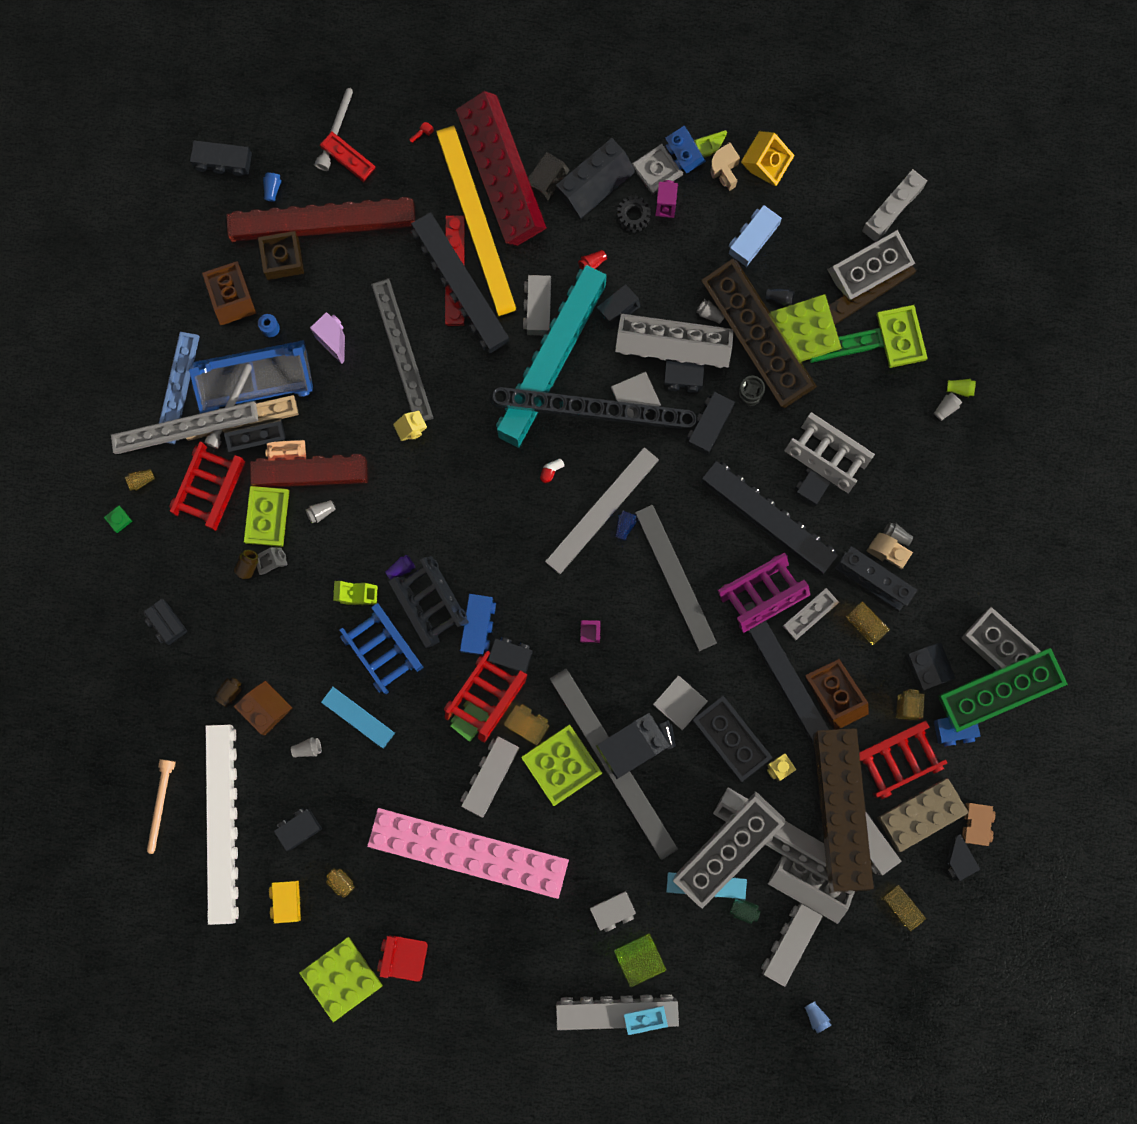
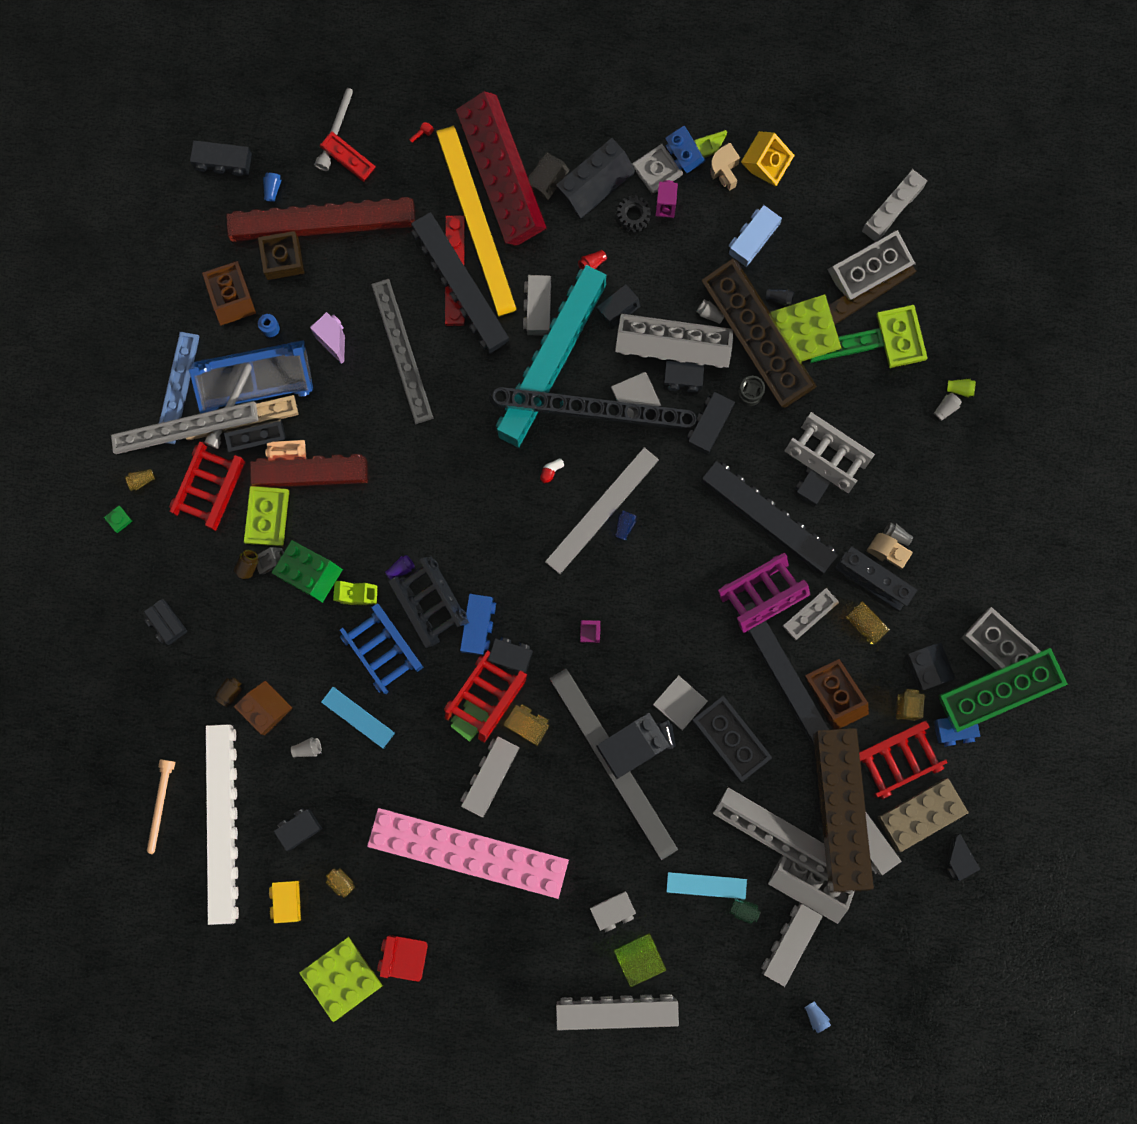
(307, 571): none -> green brick
(319, 511): light grey cone -> none
(410, 426): light yellow brick -> none
(561, 765): lime plate -> none
(645, 1020): medium azure plate -> none
(676, 578): dark grey tile -> none
(729, 850): light grey brick -> none
(780, 768): light yellow brick -> none
(904, 908): clear yellow slope -> none
(978, 824): medium nougat brick -> none

